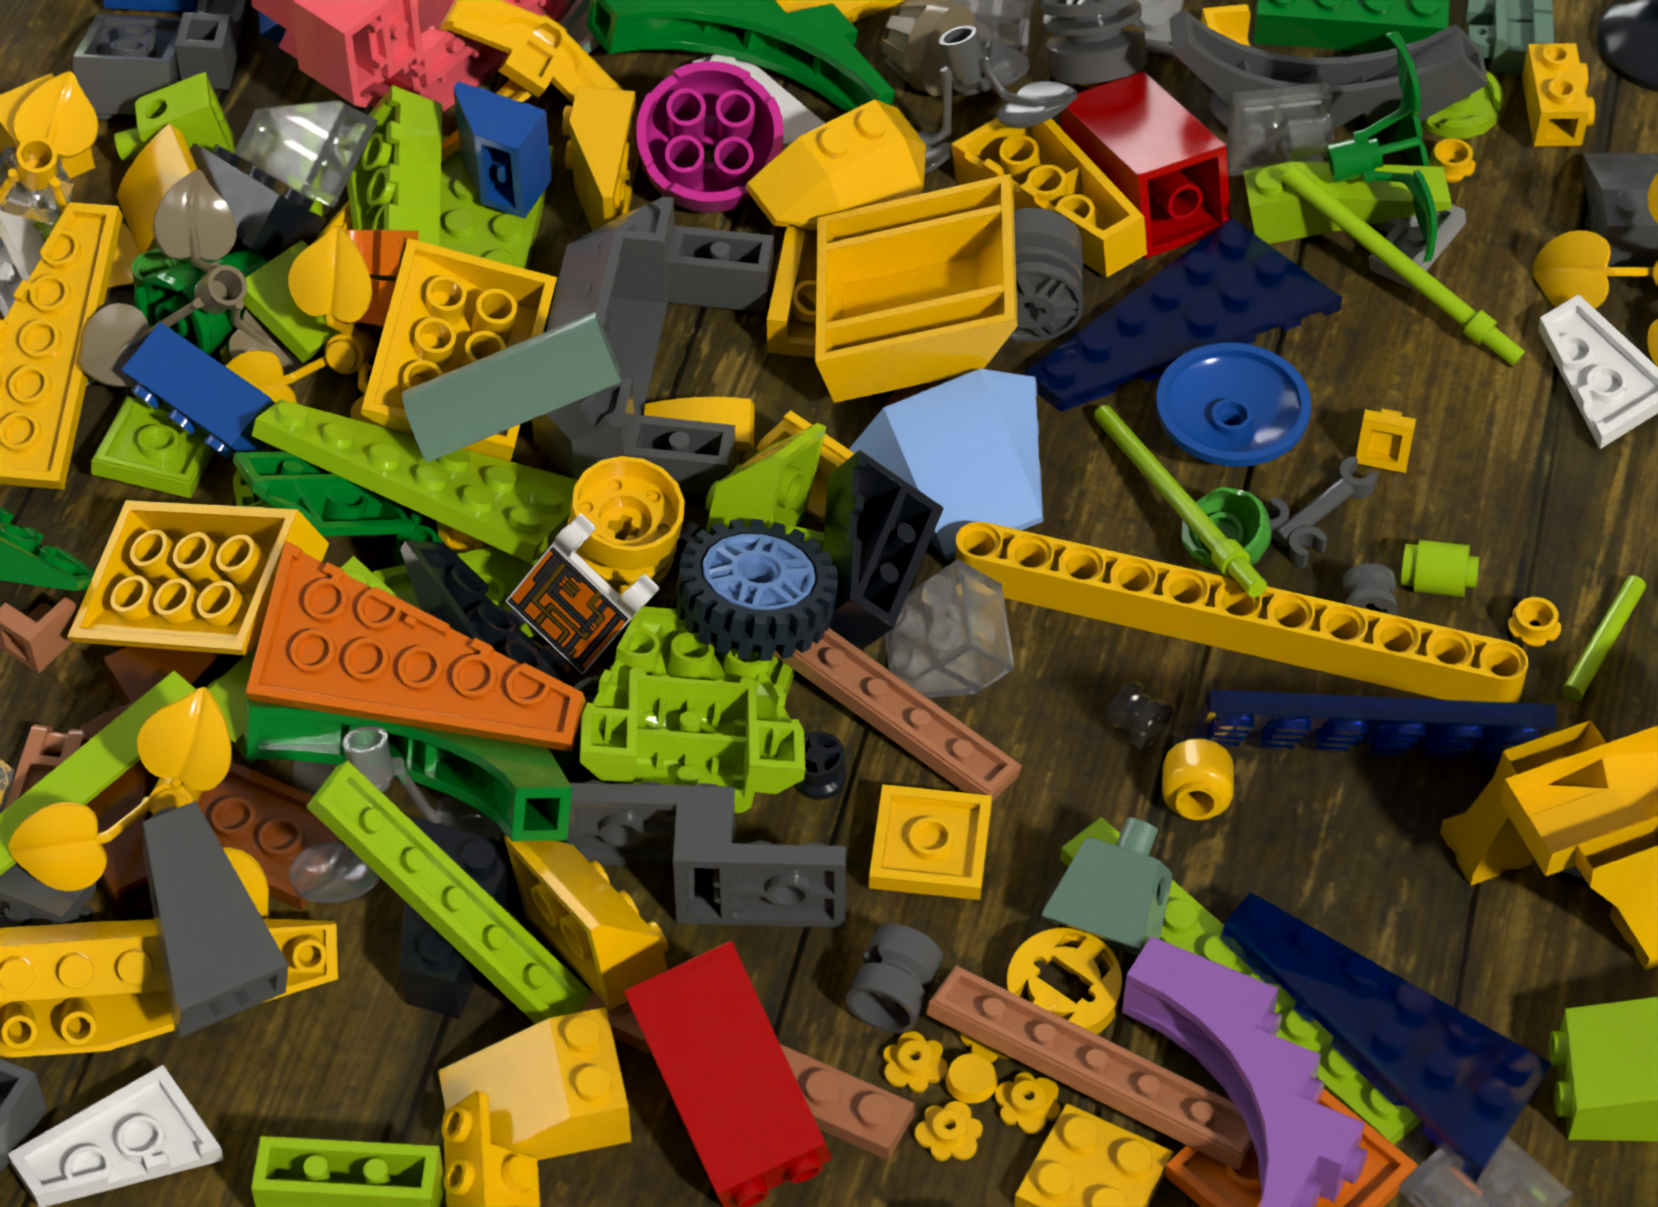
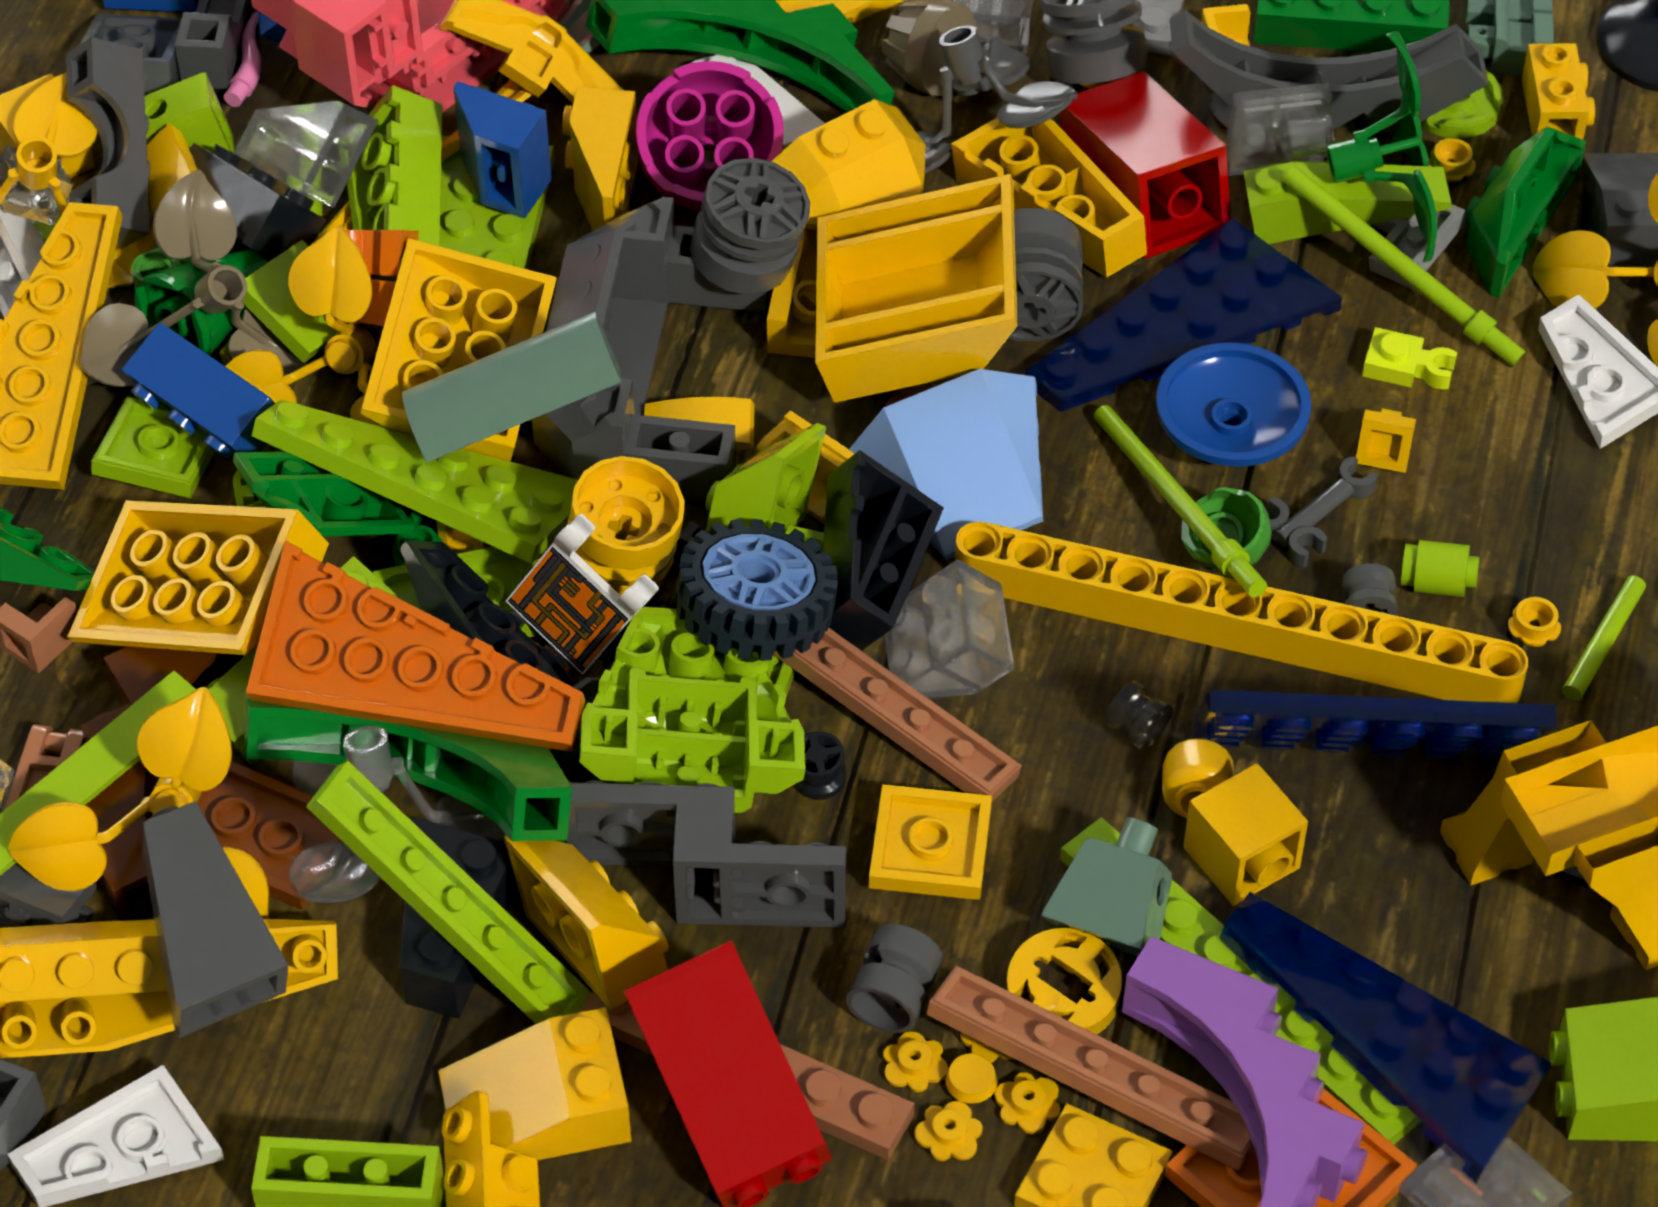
(109, 86): none -> dark grey arch
(249, 72): none -> bright pink animal
(749, 226): none -> dark grey wheel
(1245, 834): none -> yellow head
(1401, 358): none -> neon yellow plate
(1520, 204): none -> green wedge

